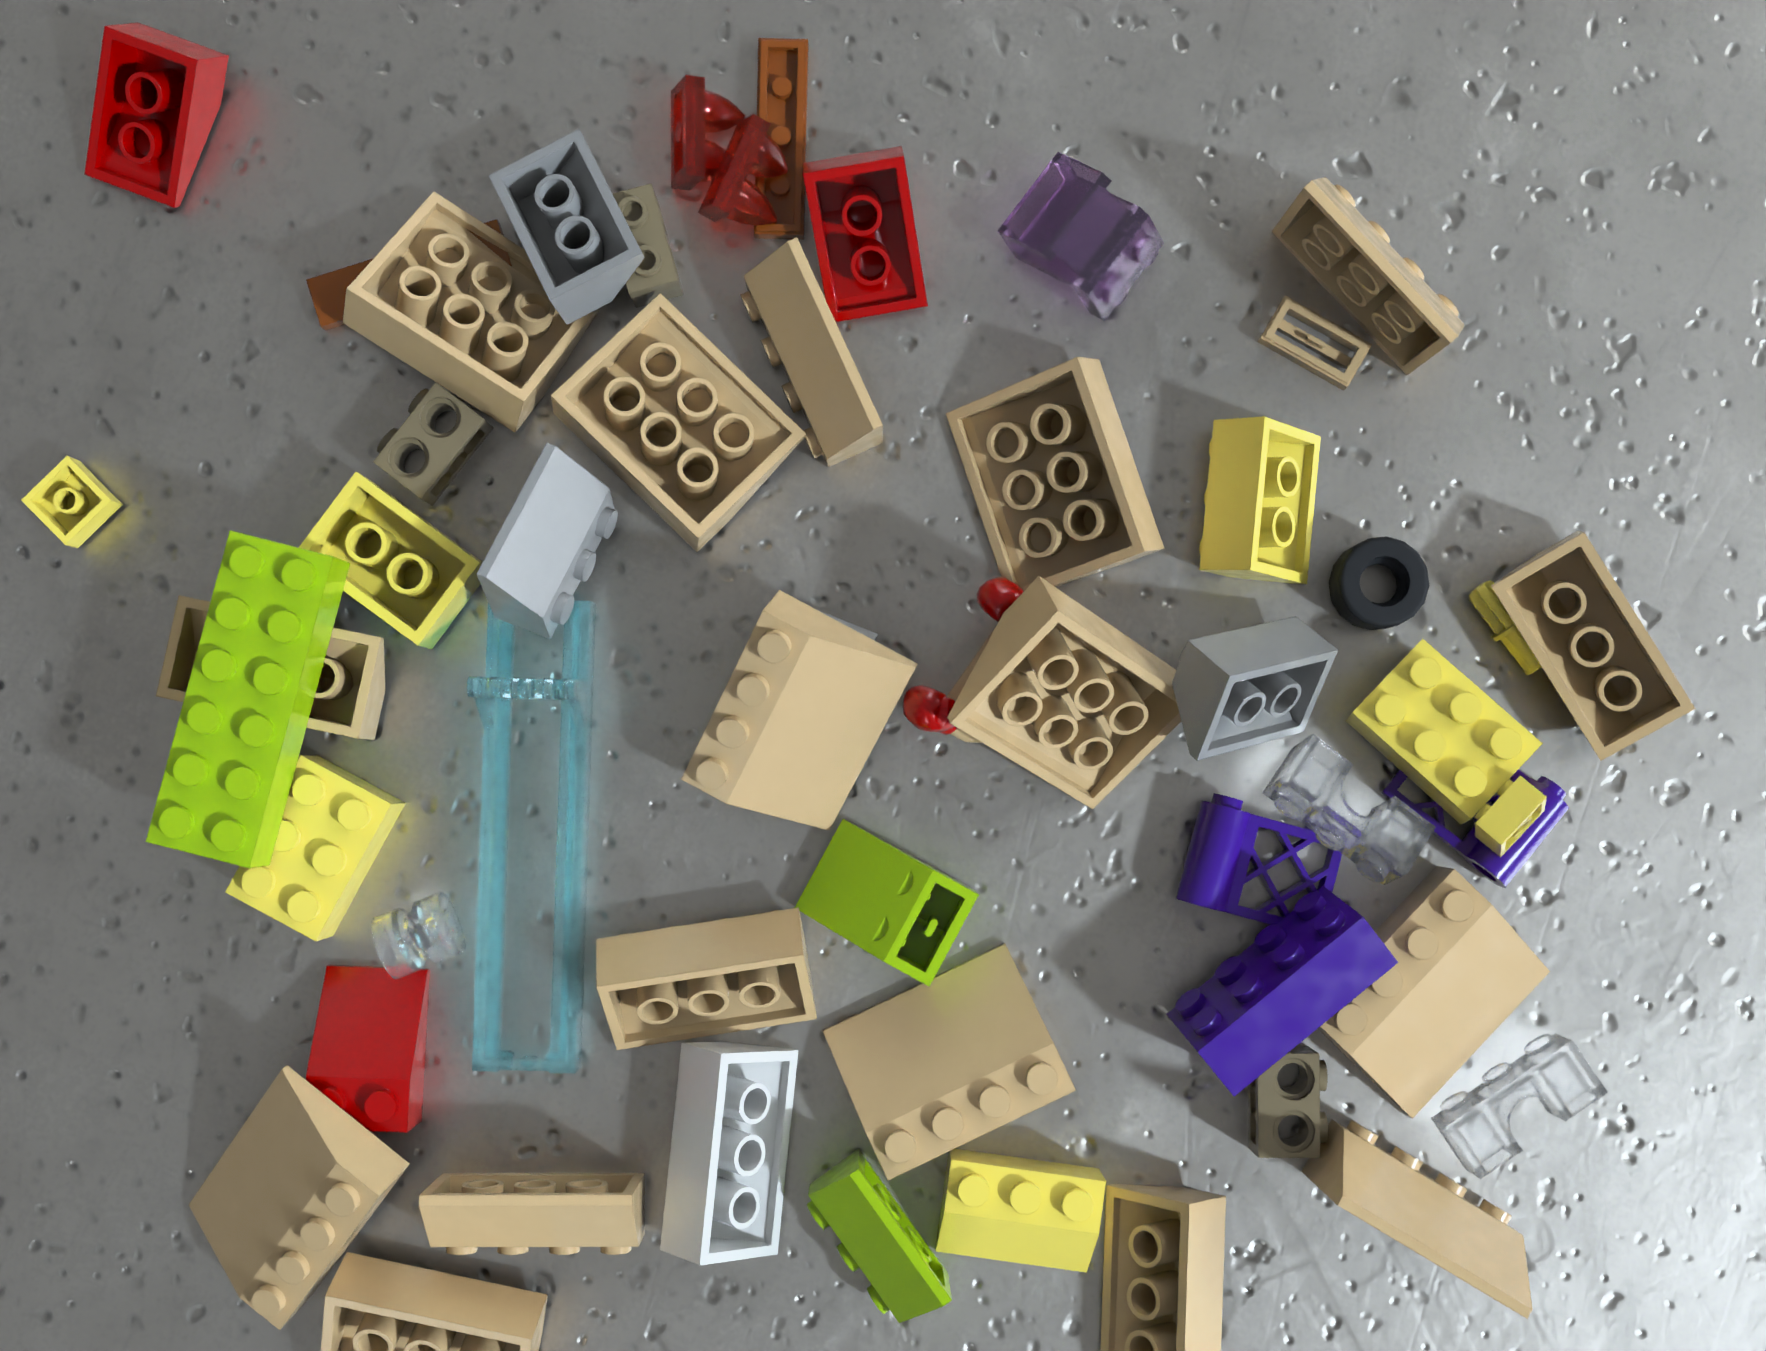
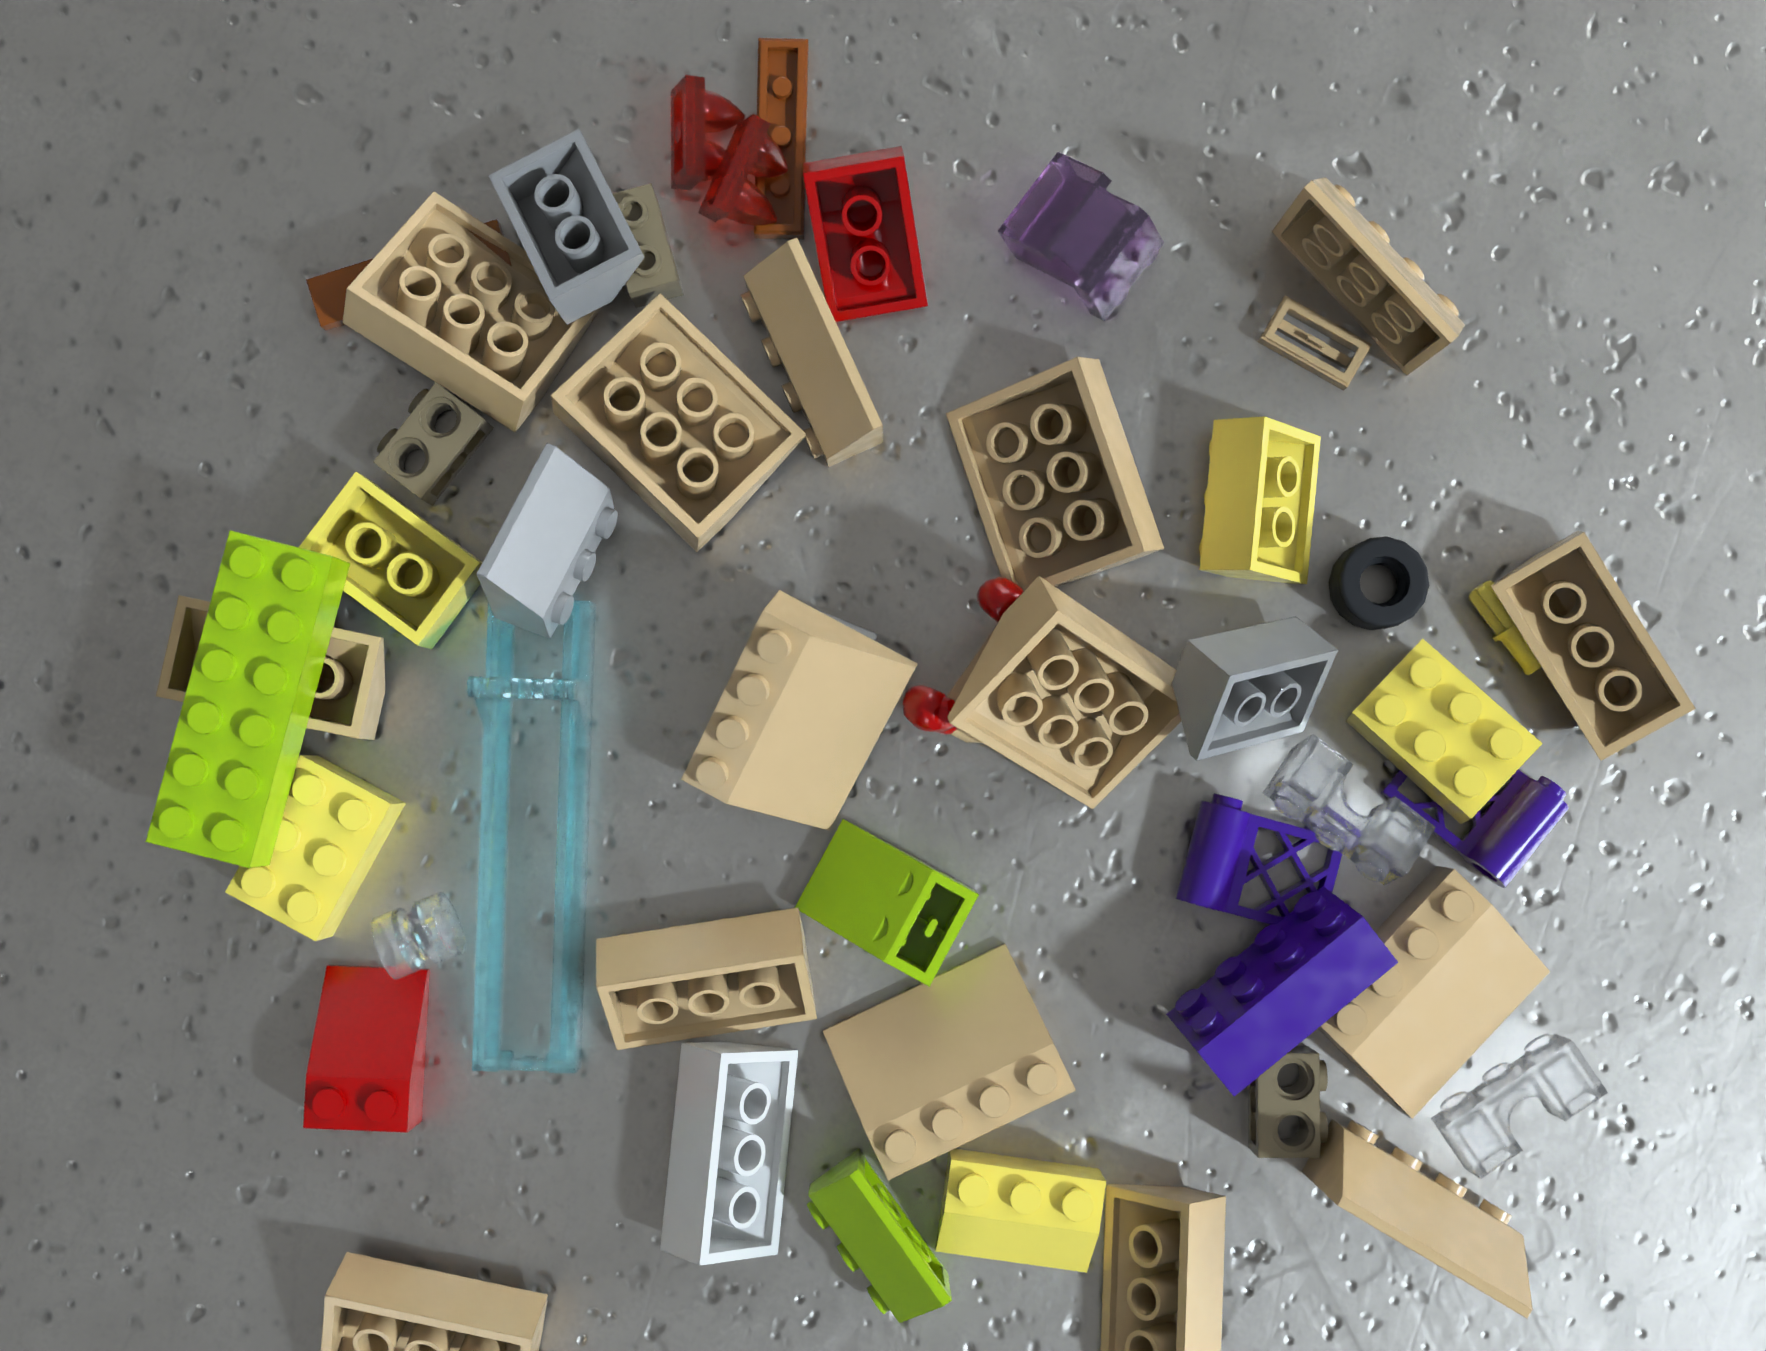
(71, 502): light yellow piece -> none
(152, 110): red slope -> none
(292, 1195): tan slope -> none
(535, 1211): tan slope -> none
(1509, 816): light yellow piece -> none

